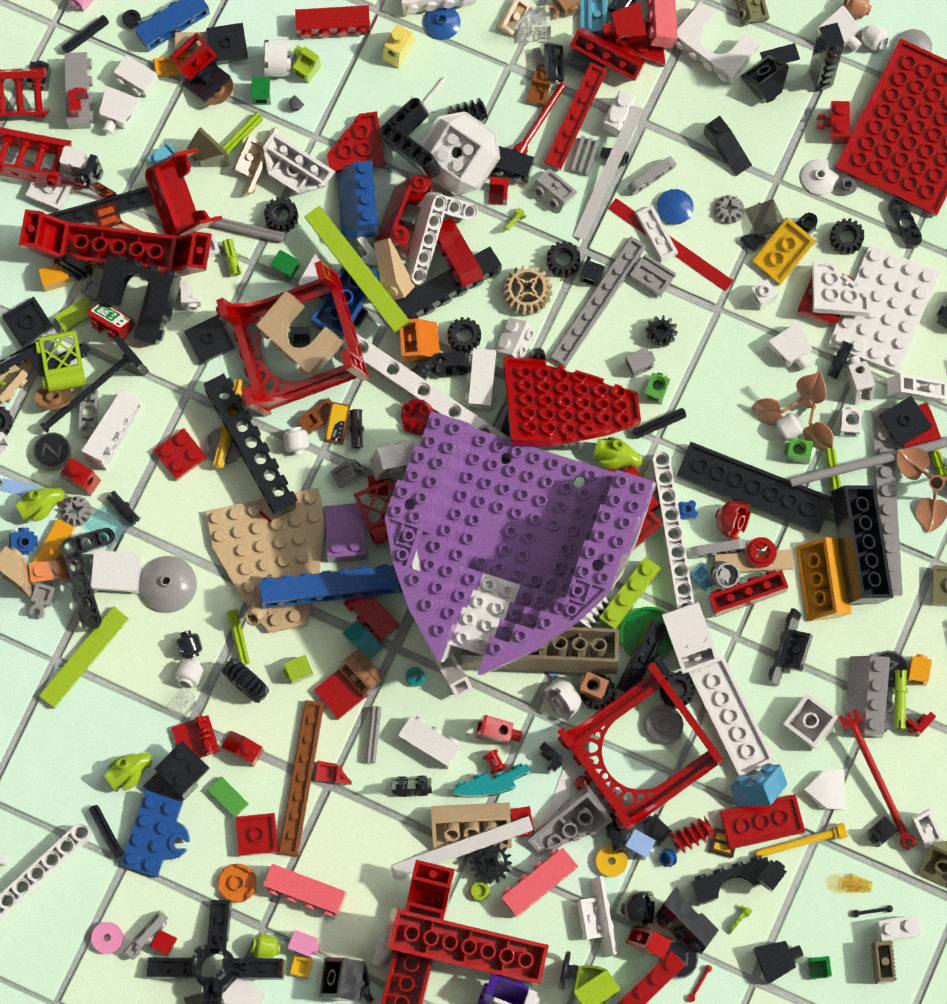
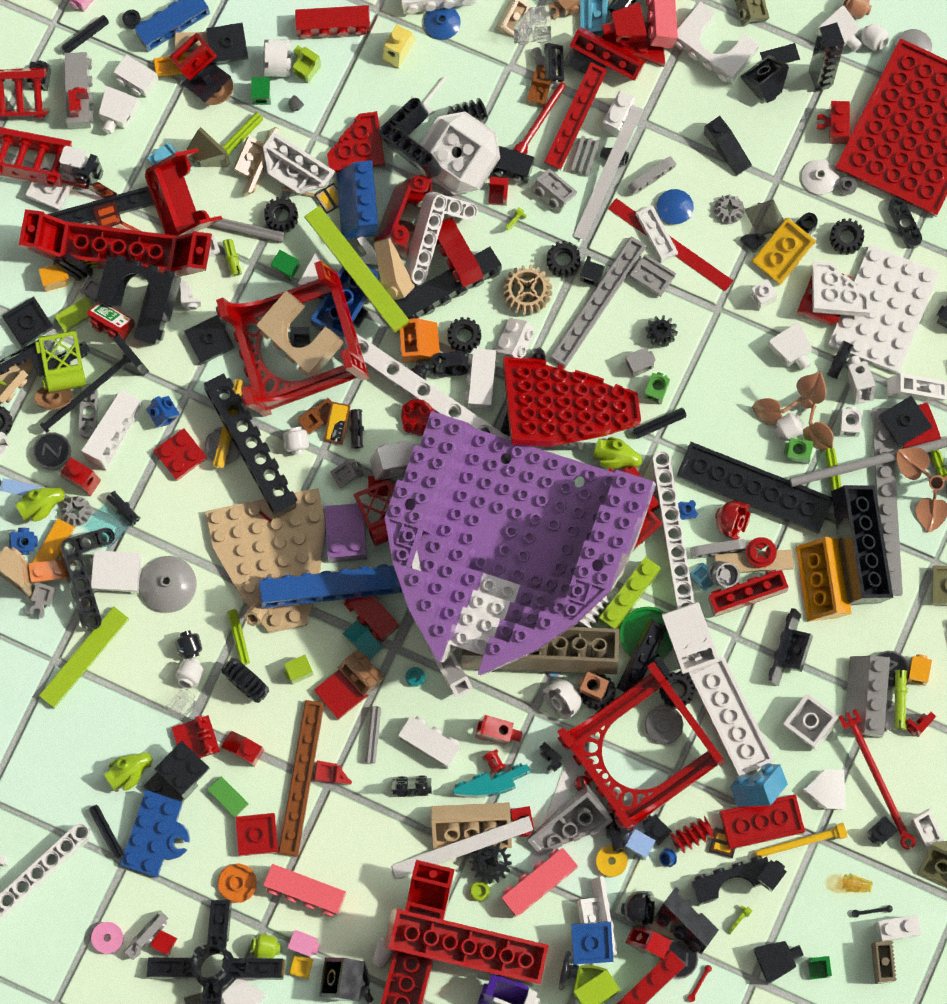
(162, 411): none -> blue brick
(326, 197): none -> piece
(592, 942): none -> blue plate

